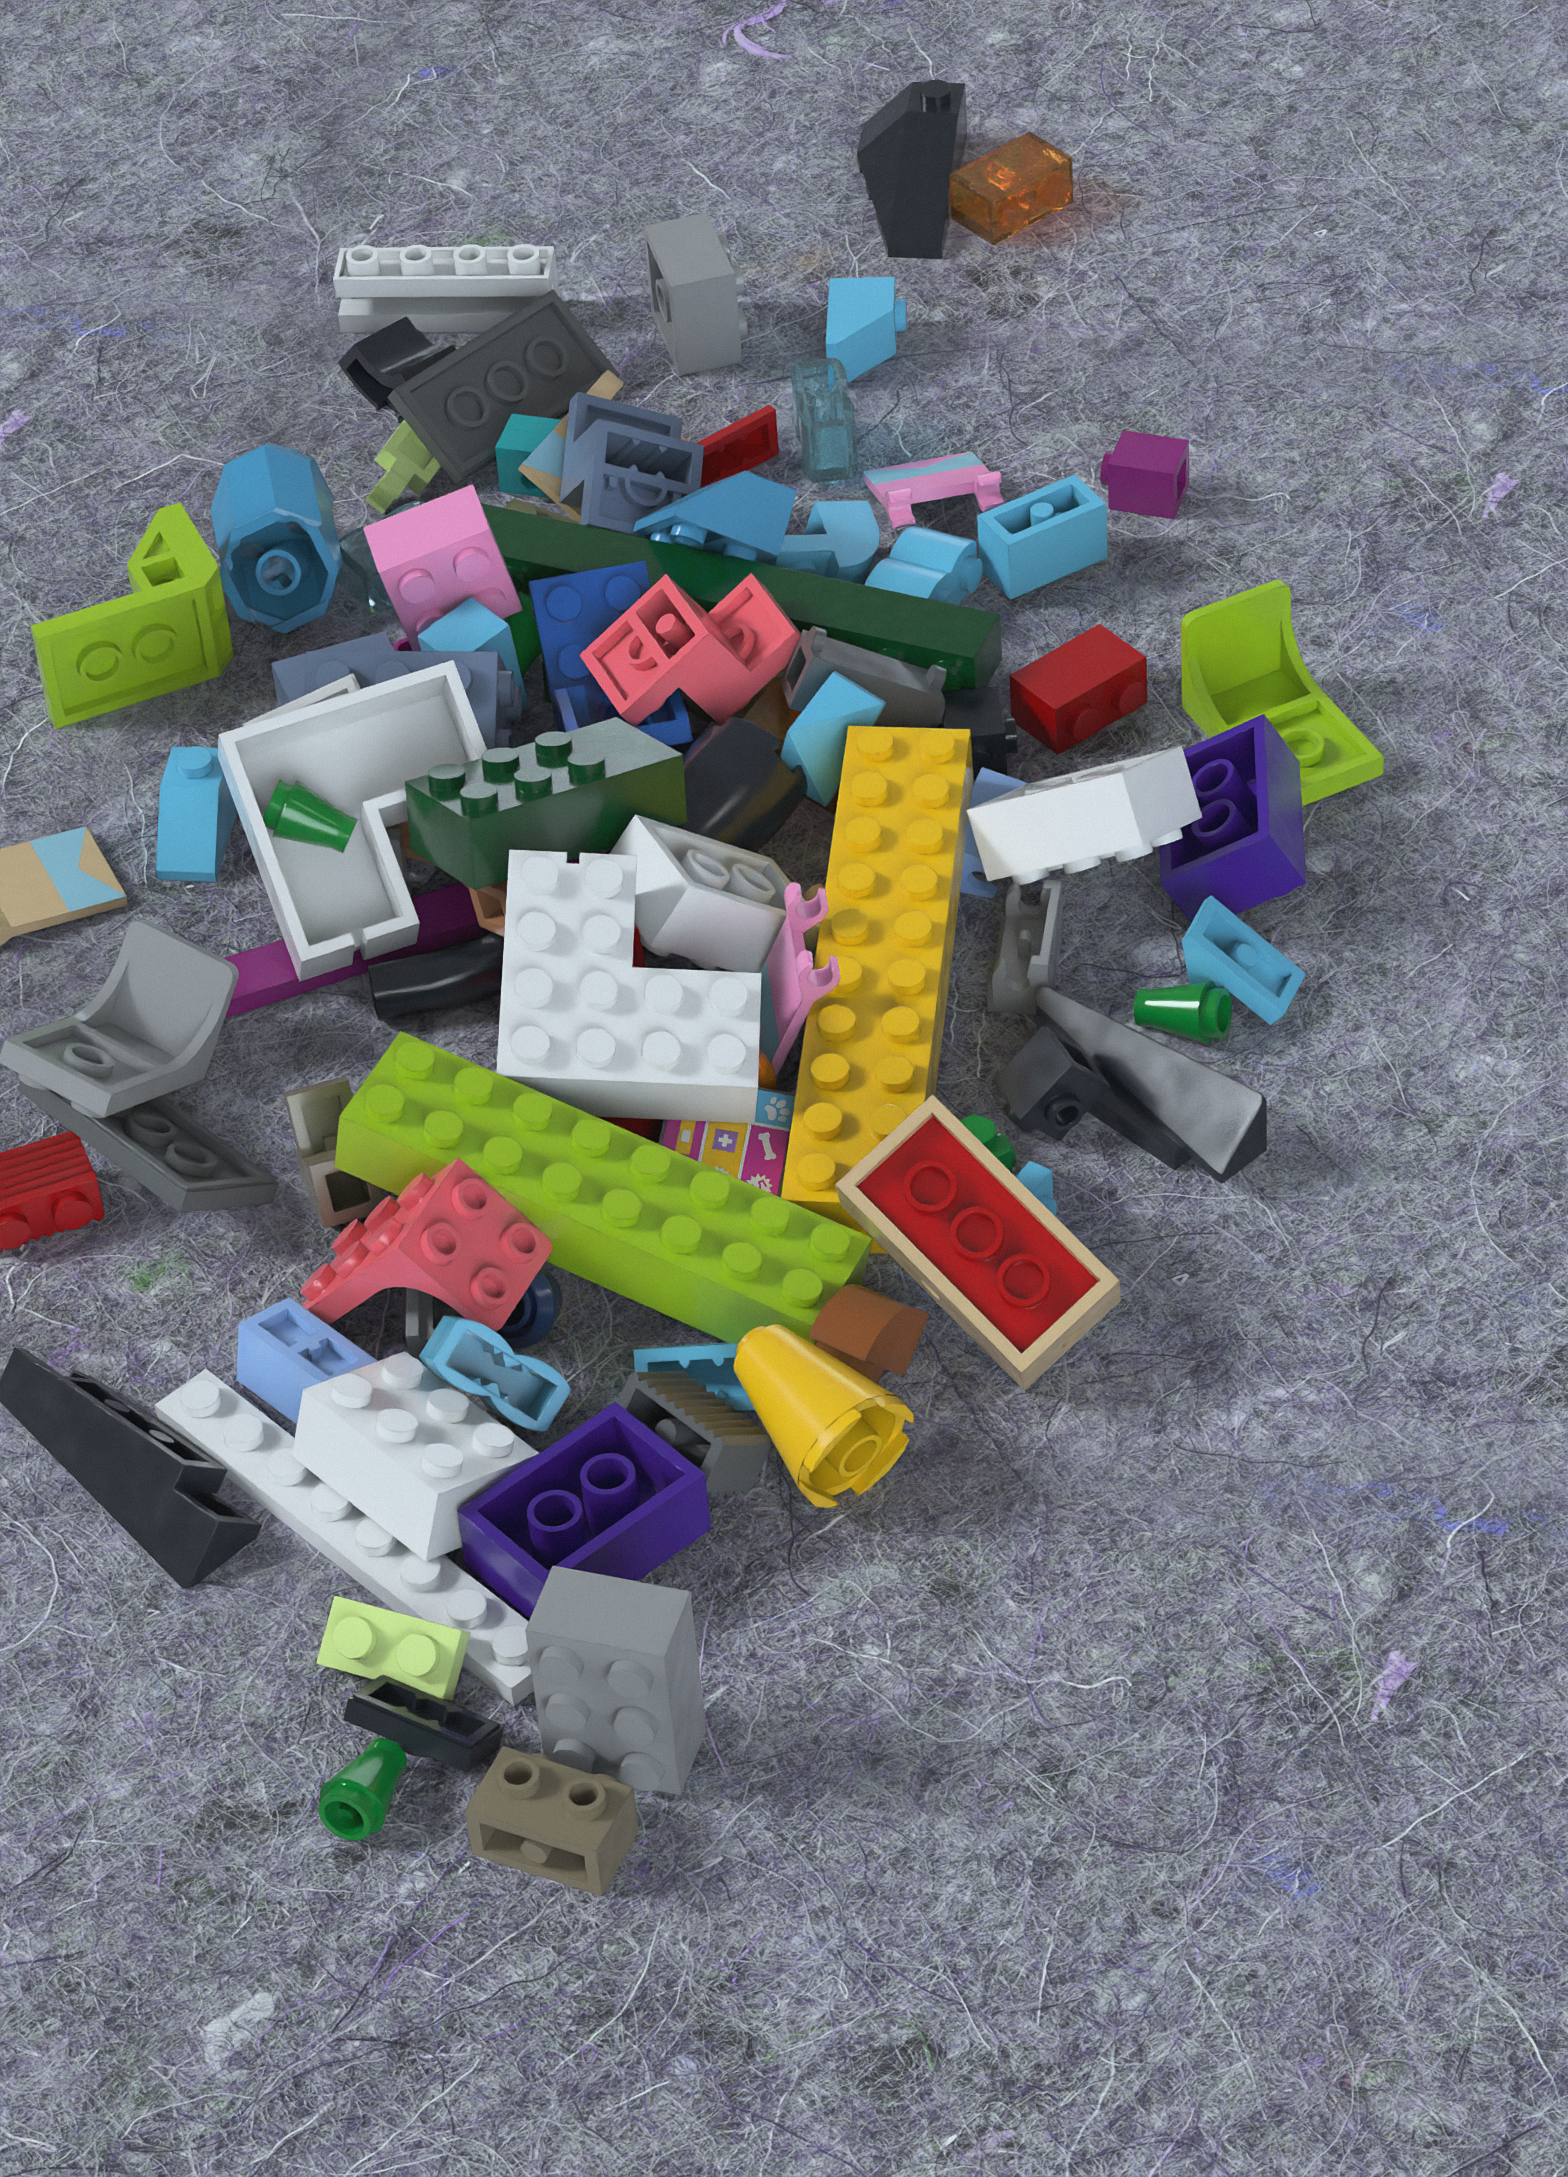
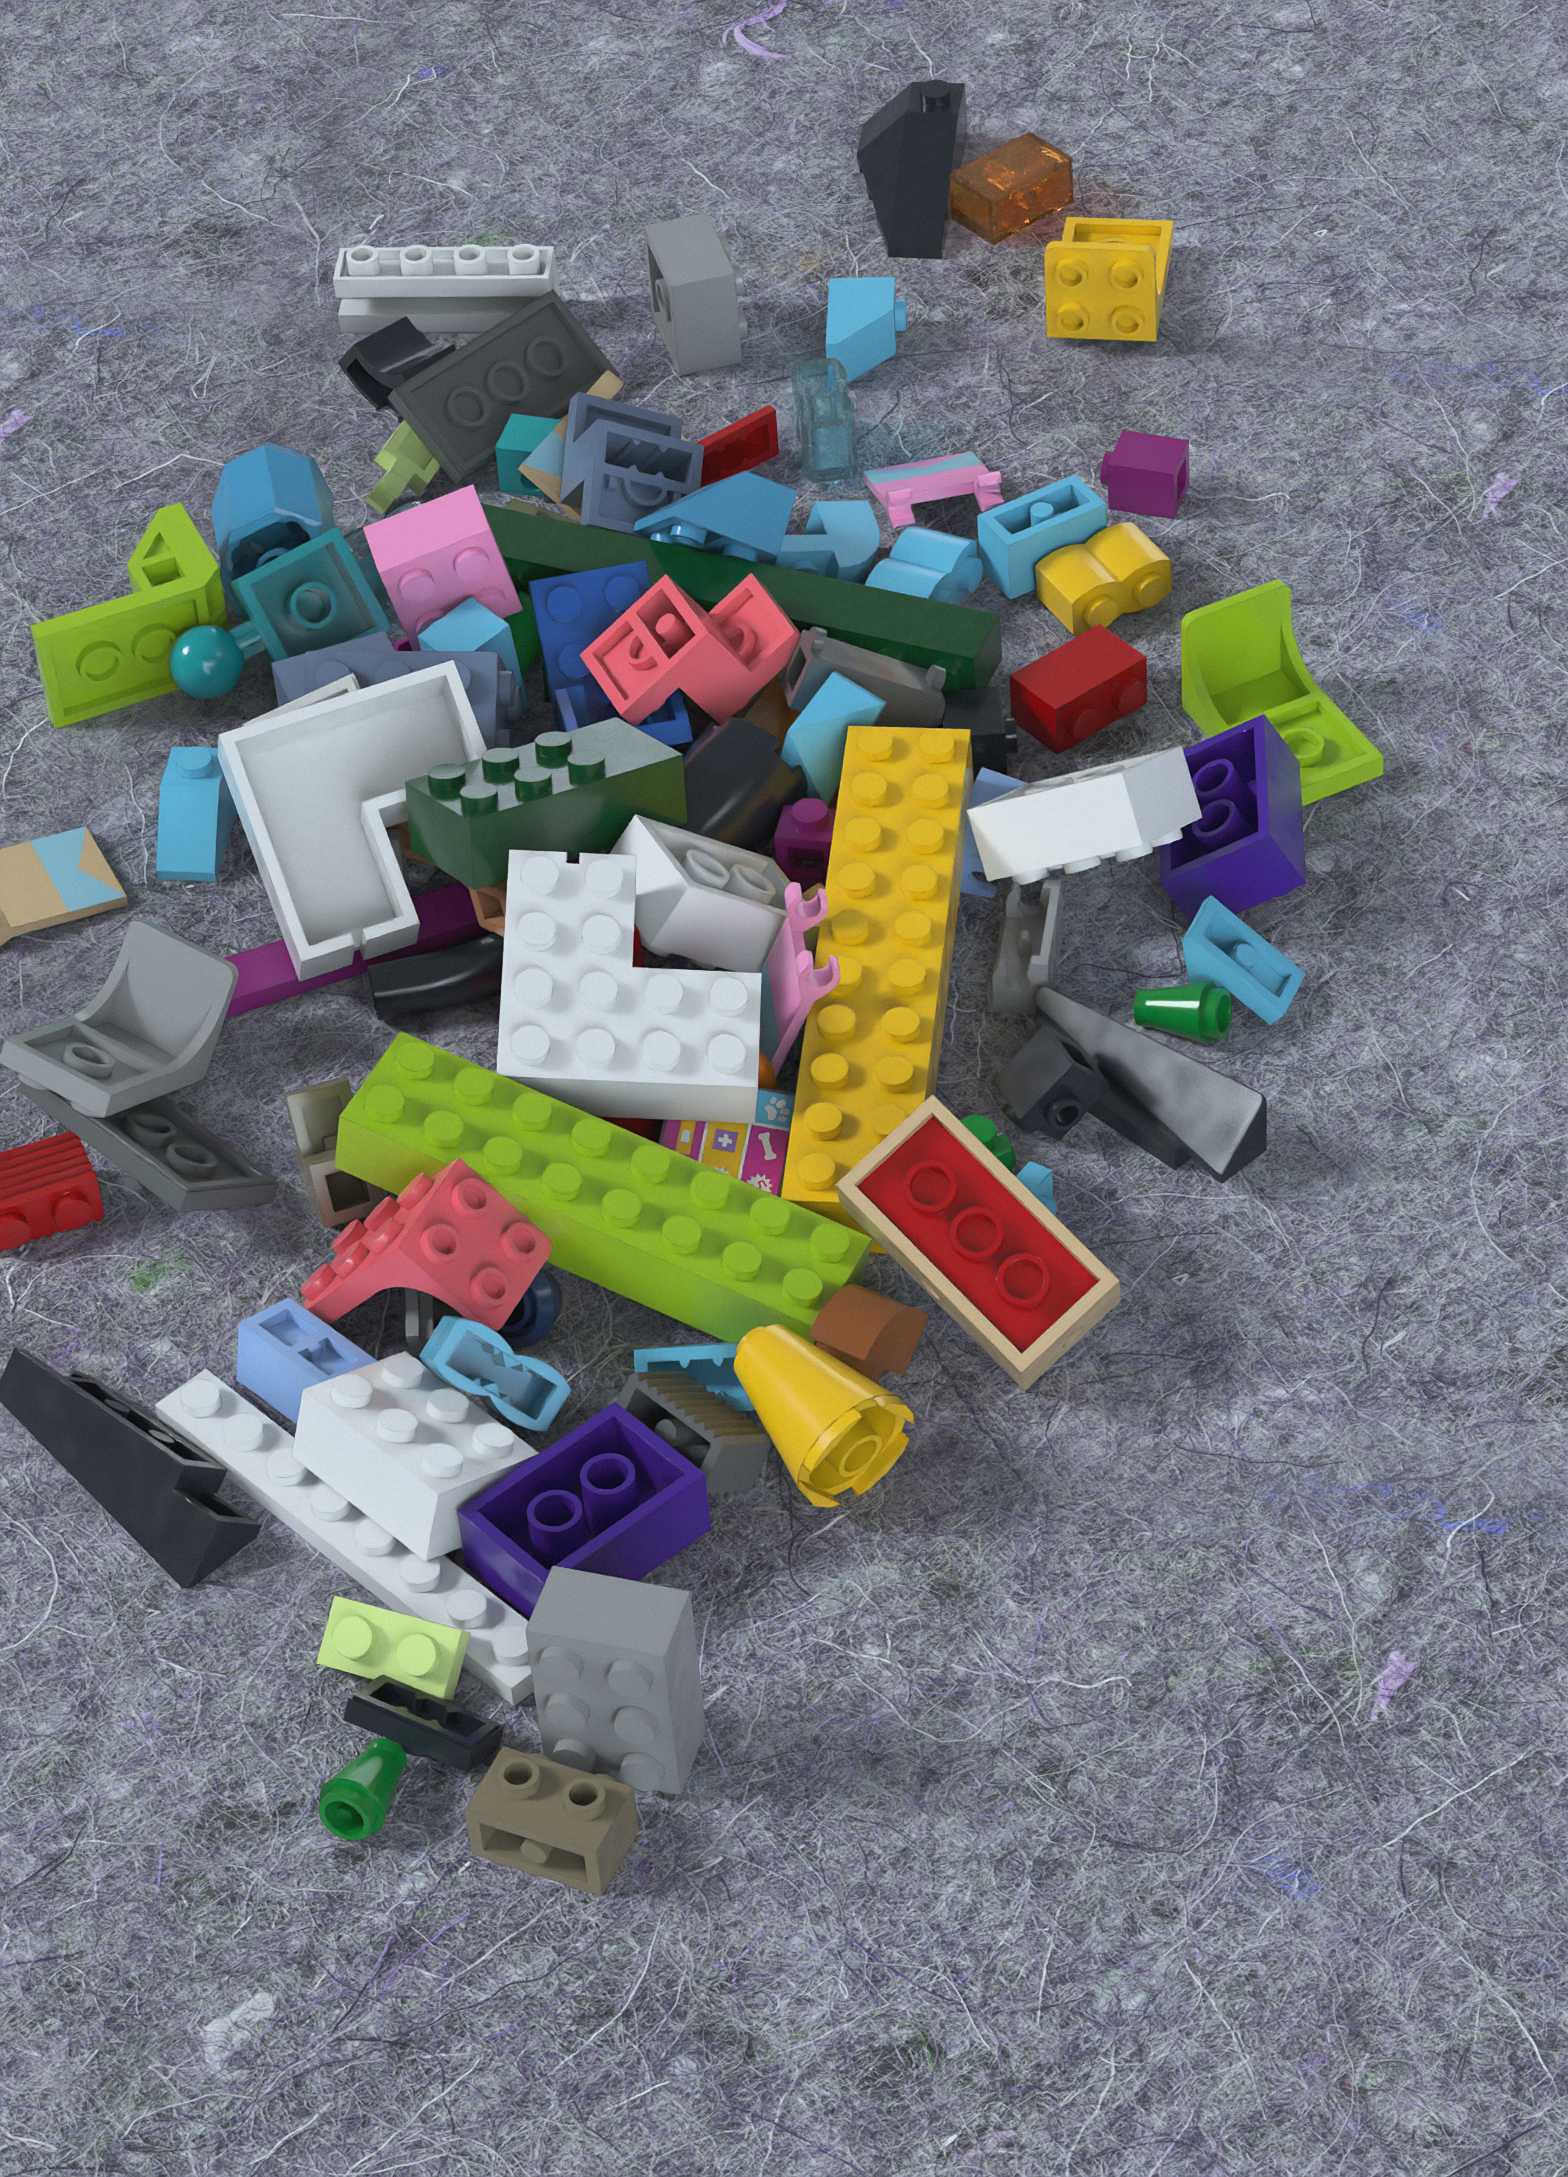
(290, 607): none -> teal brick
(306, 817): green cone -> none
(804, 835): none -> magenta brick
(1103, 578): none -> yellow brick
(1107, 278): none -> yellow bracket

